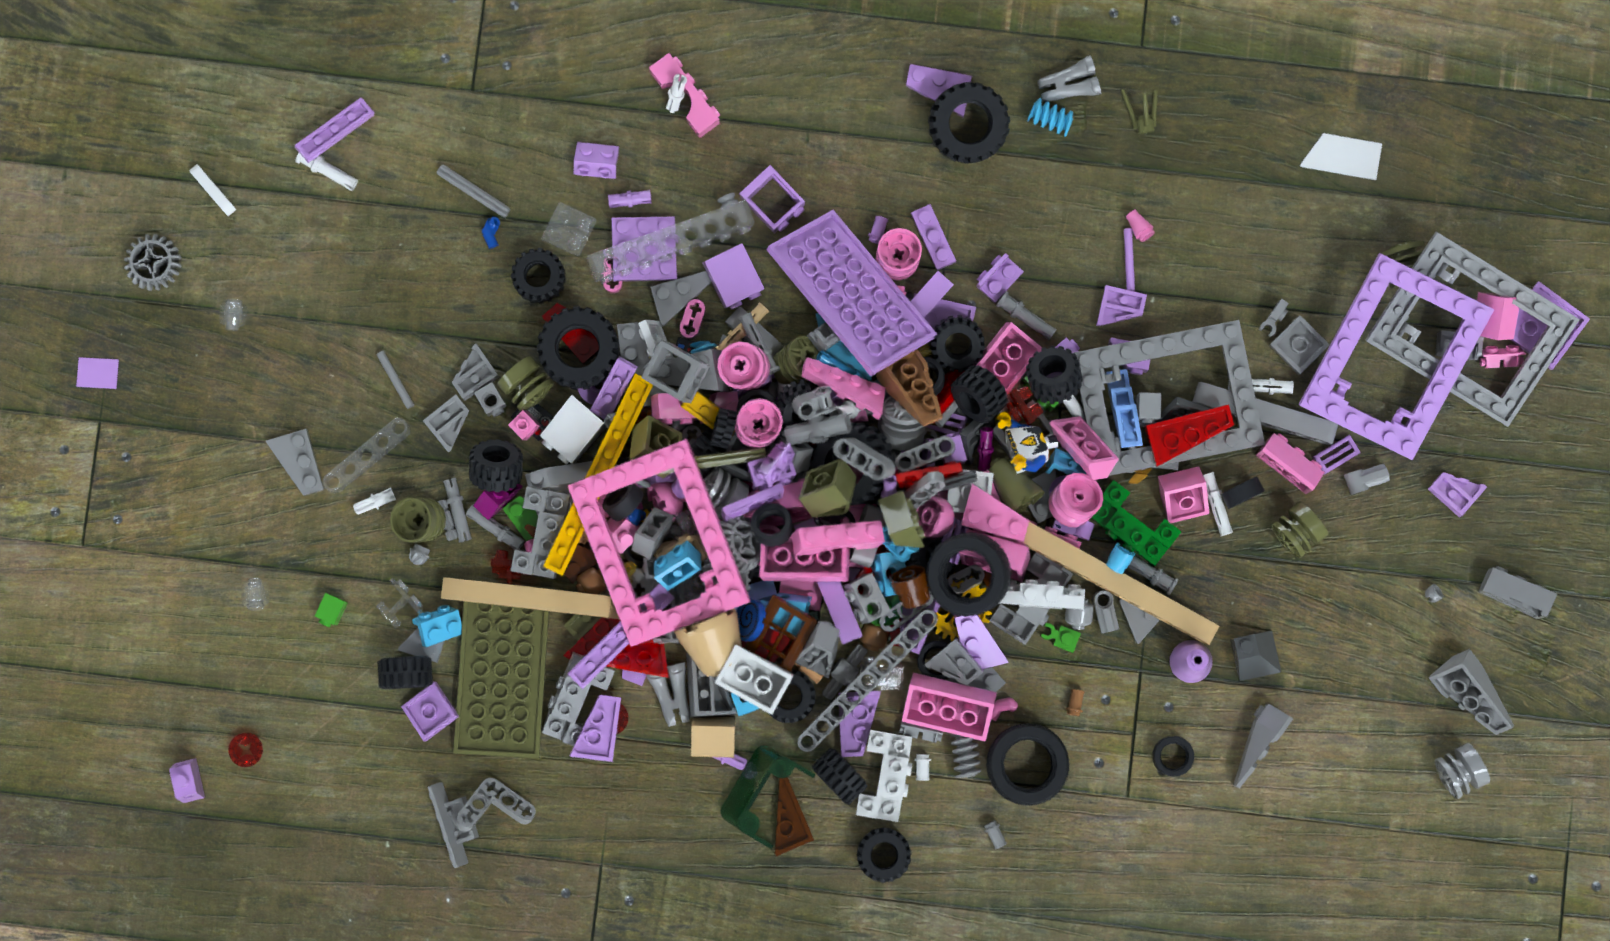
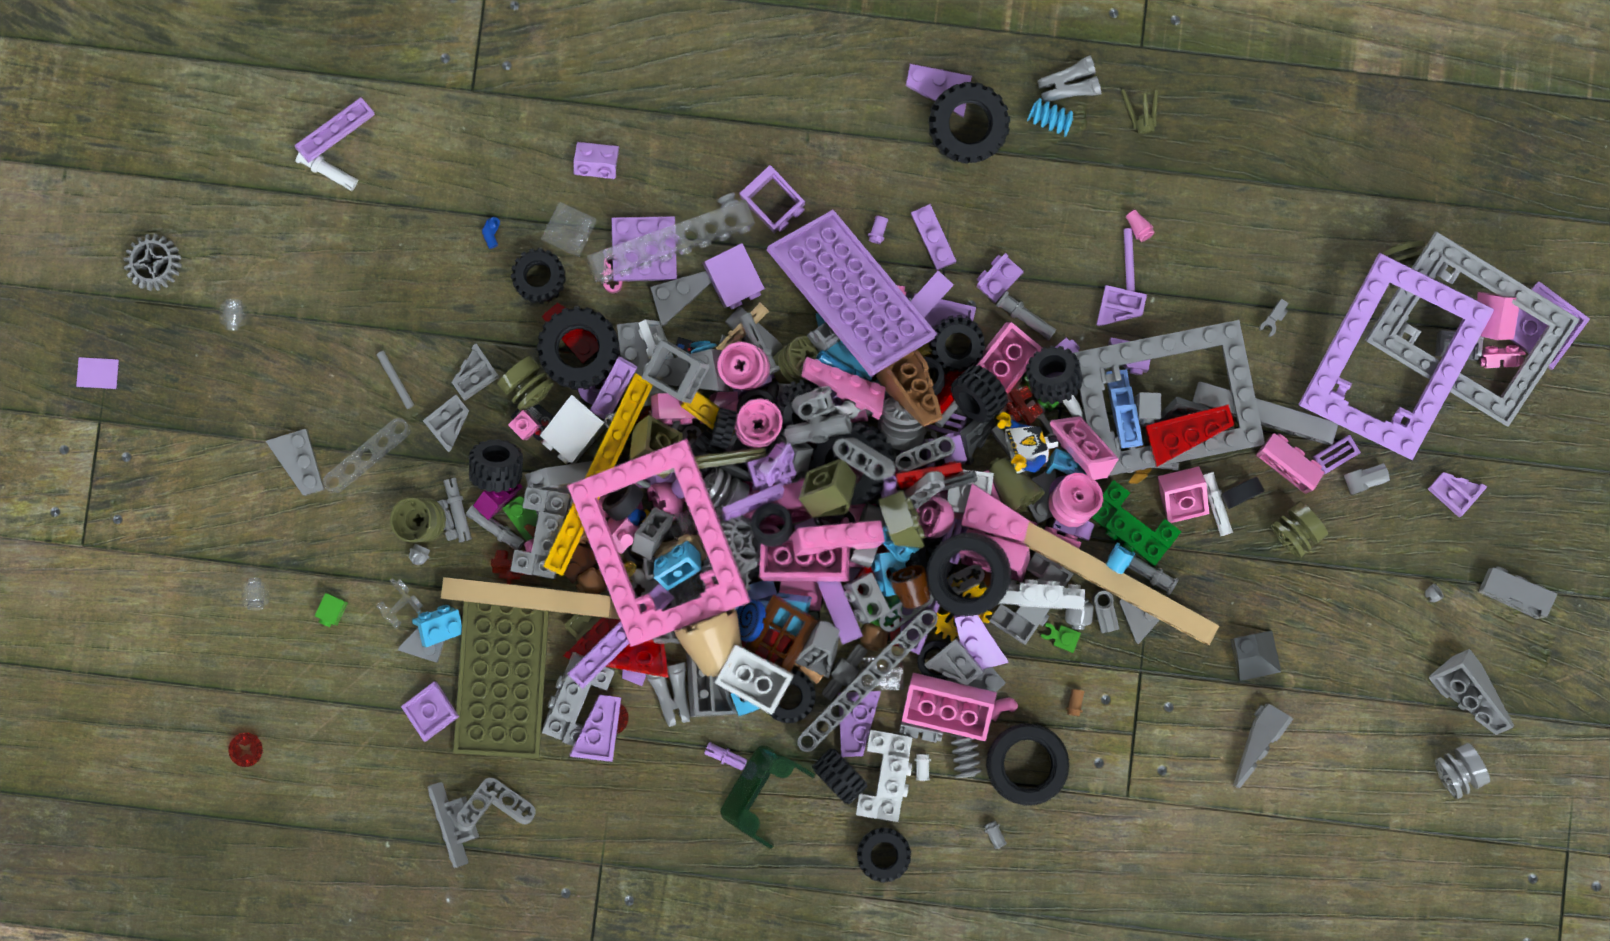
(186, 781): lavender torso -> none
(212, 190): white beam -> none
(374, 501): white axle -> none
(405, 672): black tyre -> none
(474, 191): light grey axle -> none
(487, 391): light grey brick -> none
(629, 199): lavender pin -> none
(676, 93): white axle -> none
(688, 316): bright pink beam -> none
(701, 116): bright pink arch -> none
(713, 736): tan slope -> none
(791, 827): reddish brown wing -> none
(904, 244): bright pink wheel -> none
(985, 448): magenta pin -> none
(1156, 754): black tyre -> none
(1183, 662): lavender cone -> none
(1286, 386): white pin -> none
(1299, 345): light grey plate -> none
(1344, 156): white sticker -> none

